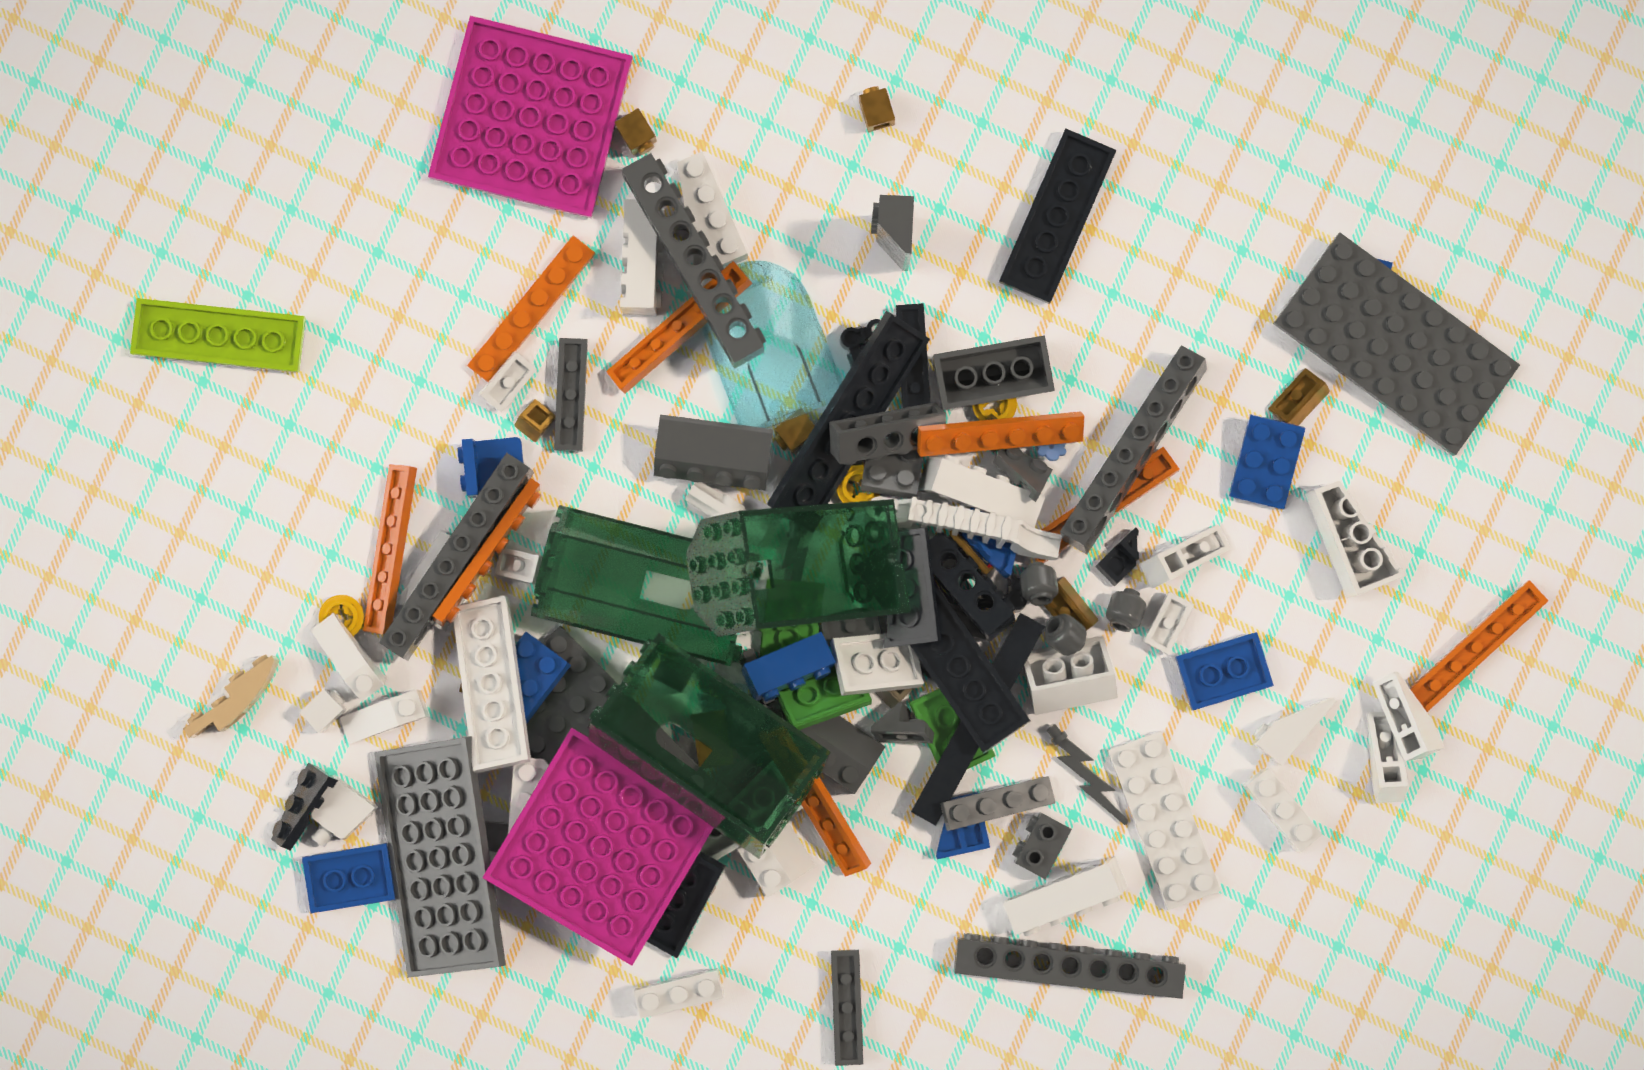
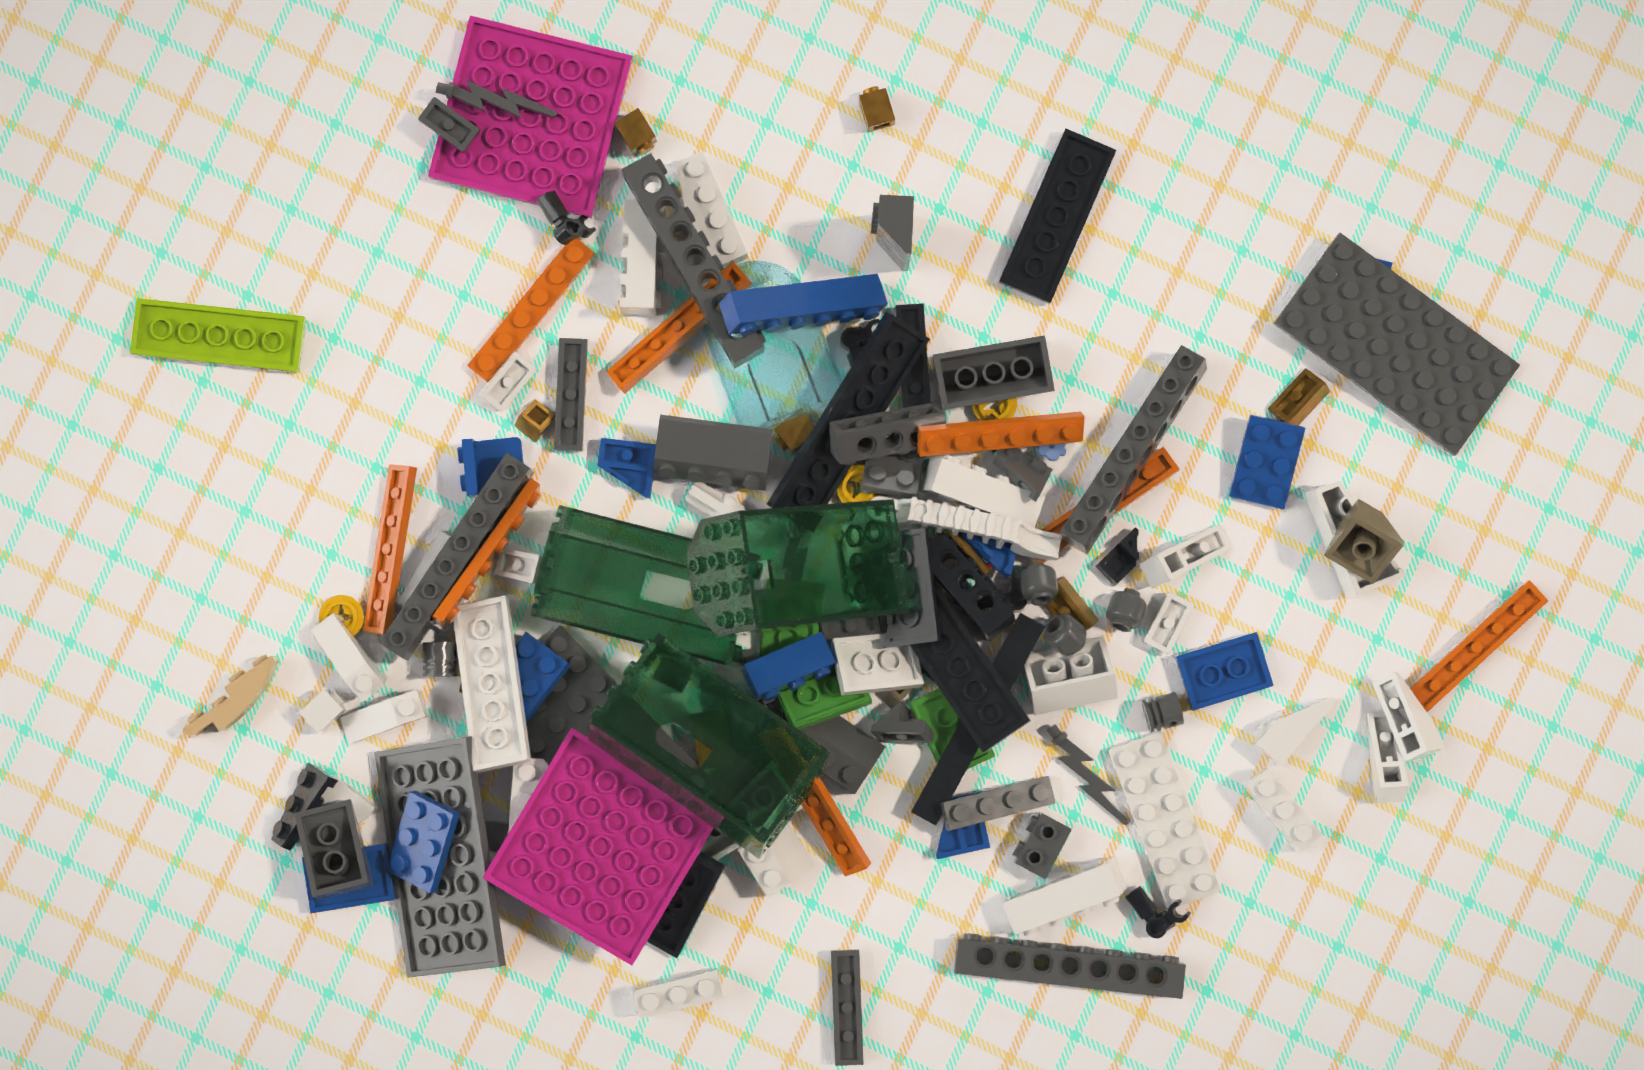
(333, 850): none -> dark grey slope
(423, 841): none -> plate
(439, 659): none -> dark grey piece
(449, 125): none -> dark grey plate
(507, 104): none -> dark grey piece
(565, 228): none -> black bar
(629, 463): none -> blue wing
(803, 304): none -> blue brick
(1157, 923): none -> black bar
(1162, 712): none -> dark grey piece
(1364, 542): none -> dark tan slope

